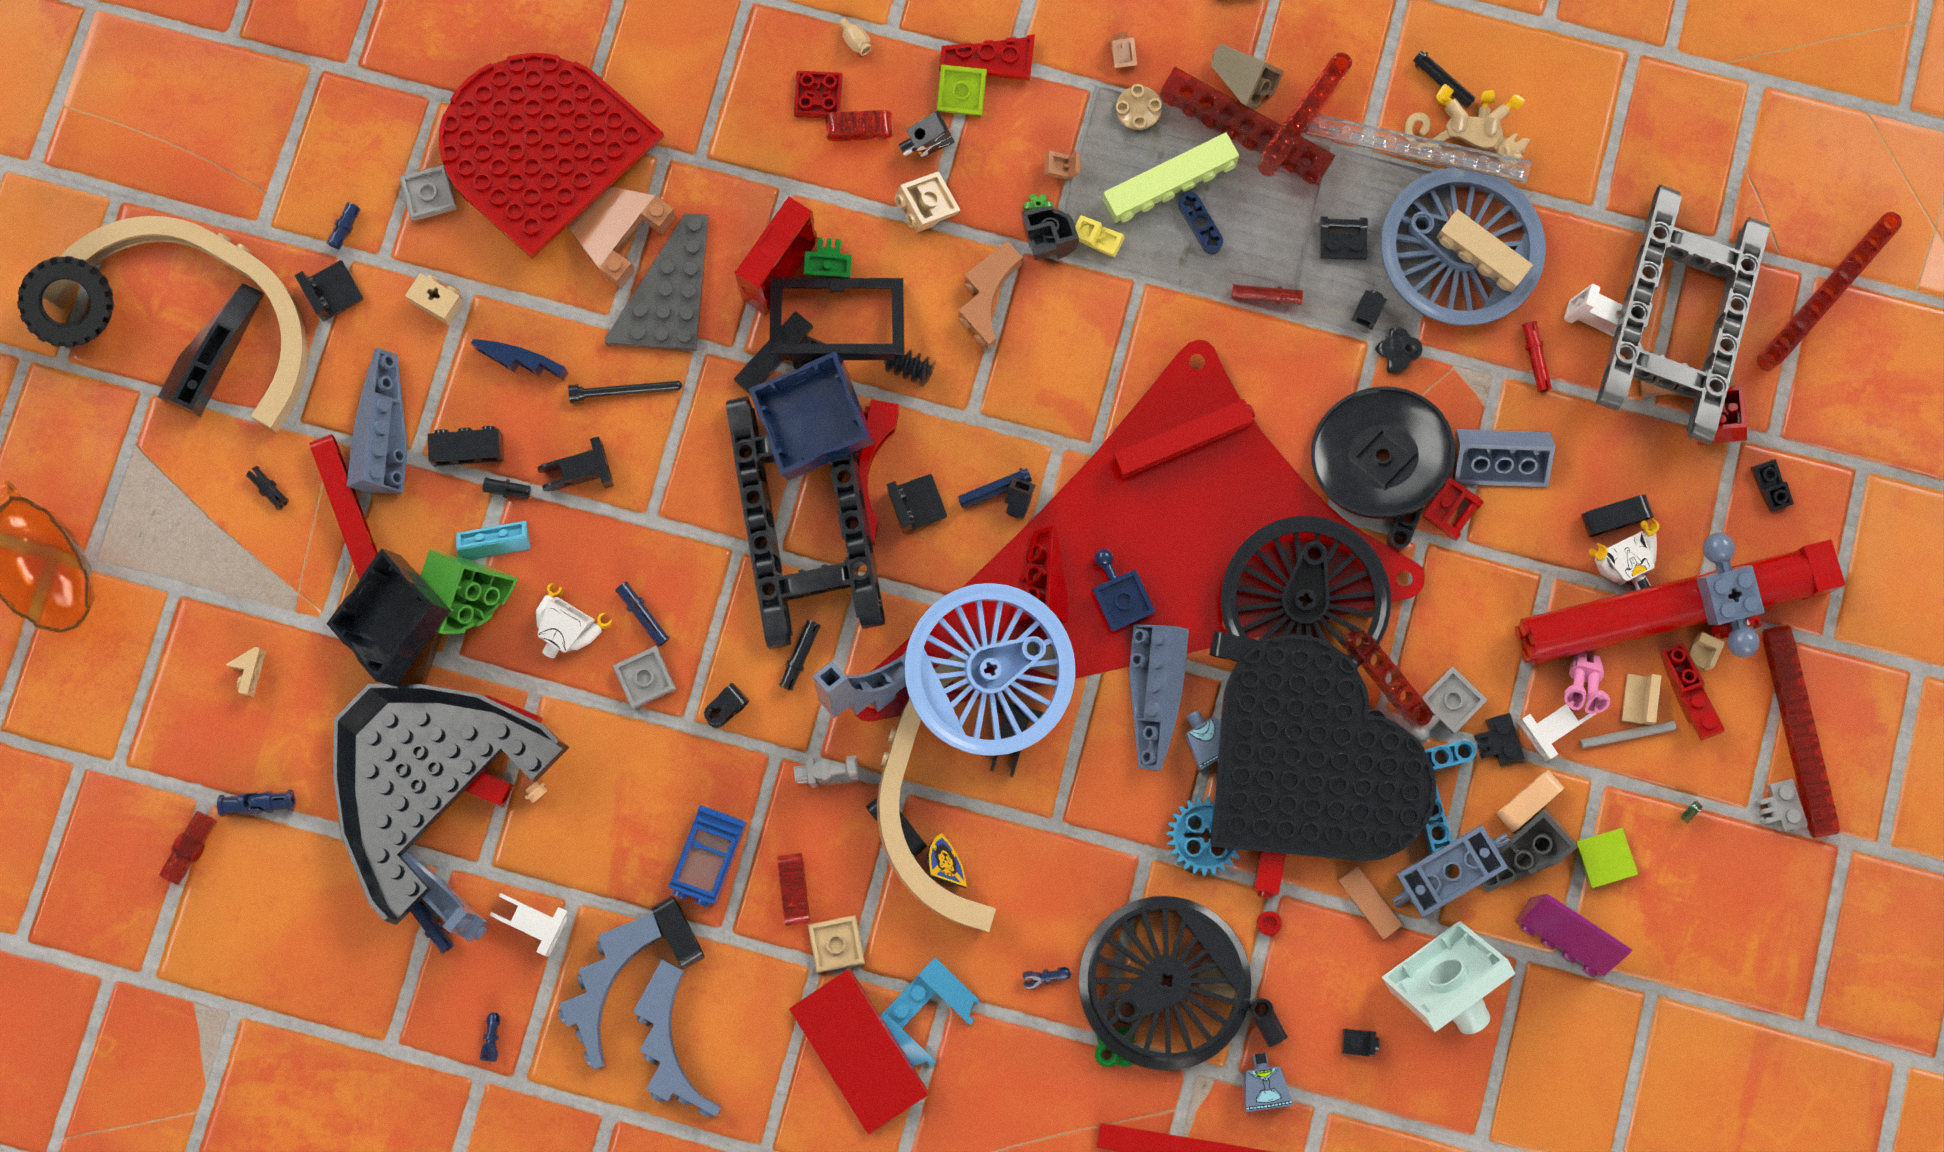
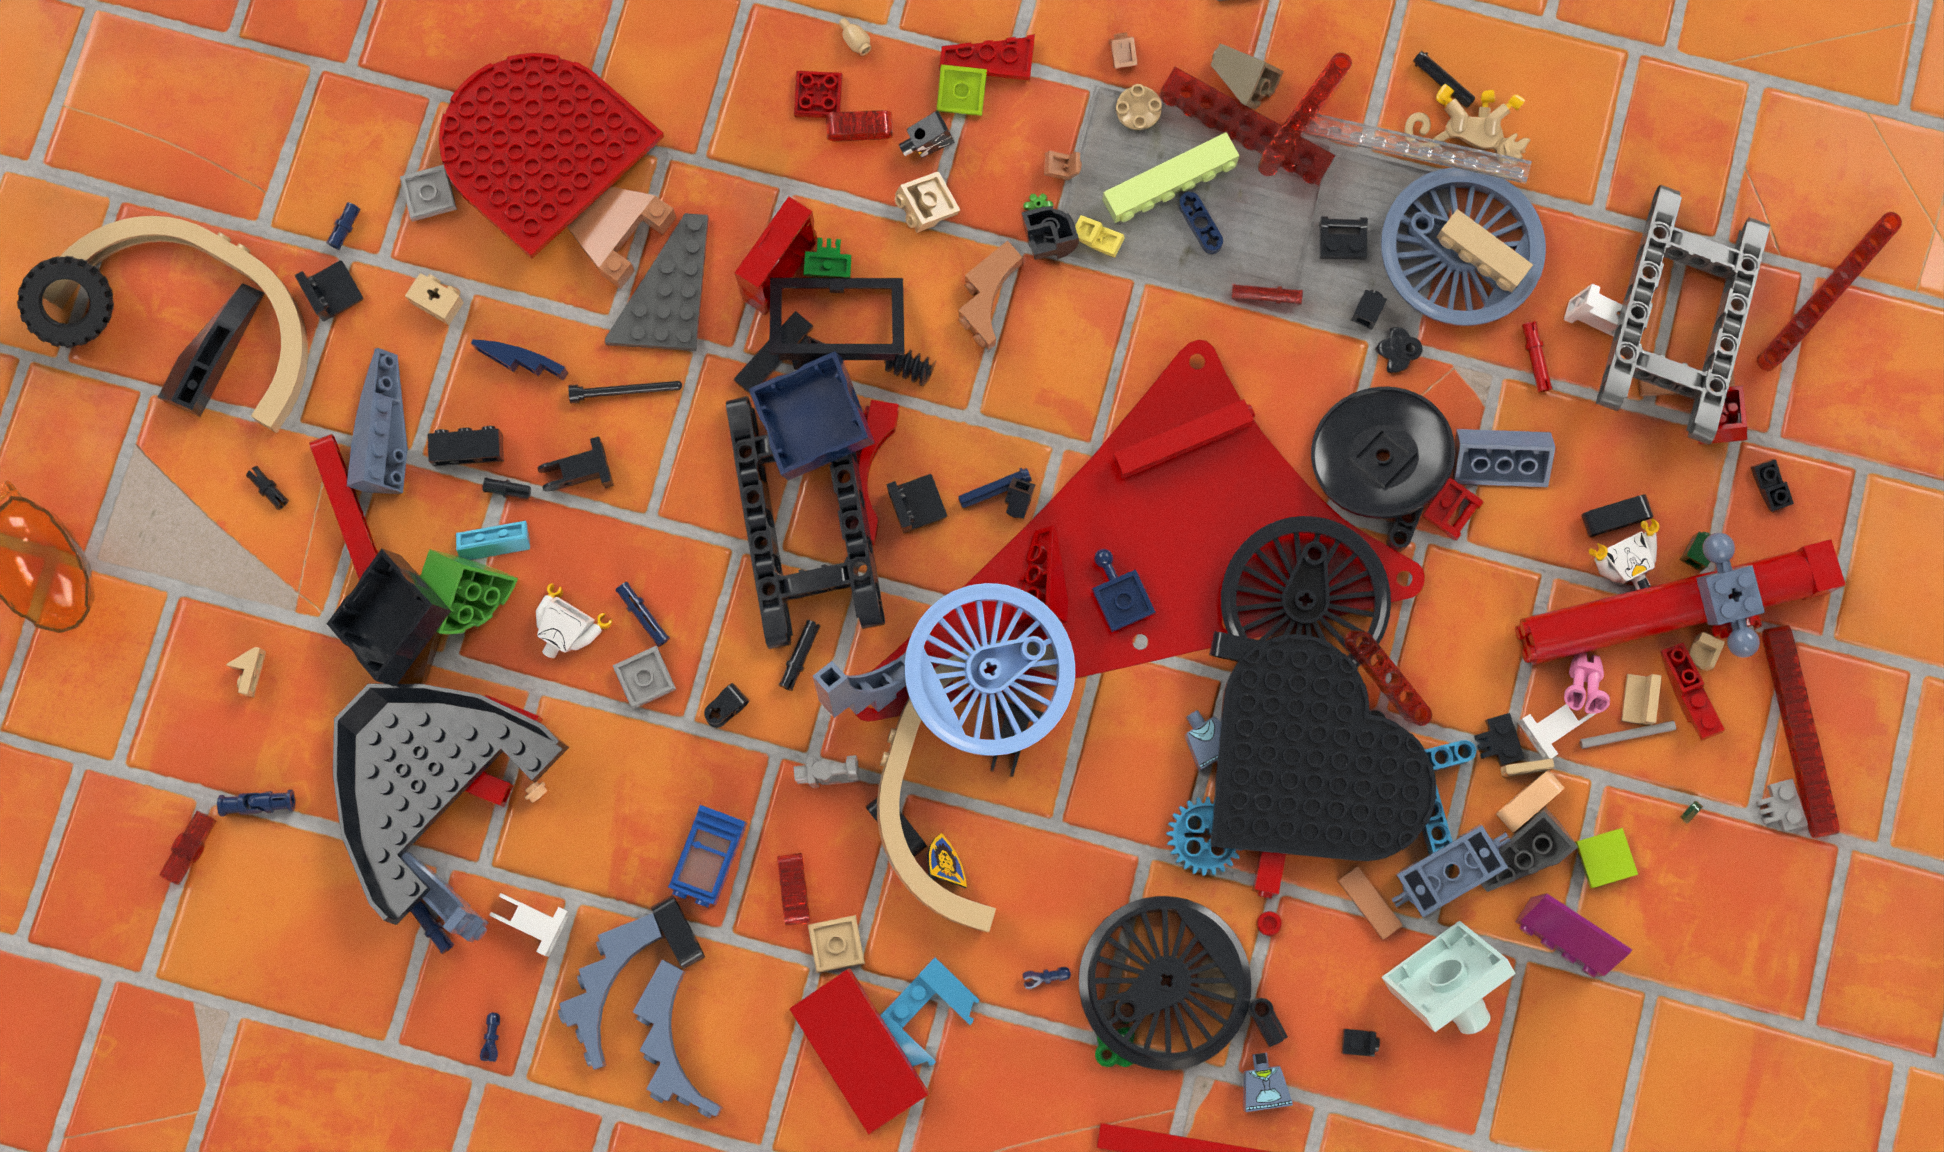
(1156, 688): sand blue wedge -> none
(1451, 702): light grey plate -> none
(1527, 767): none -> tan tile
(1694, 553): none -> dark green brick

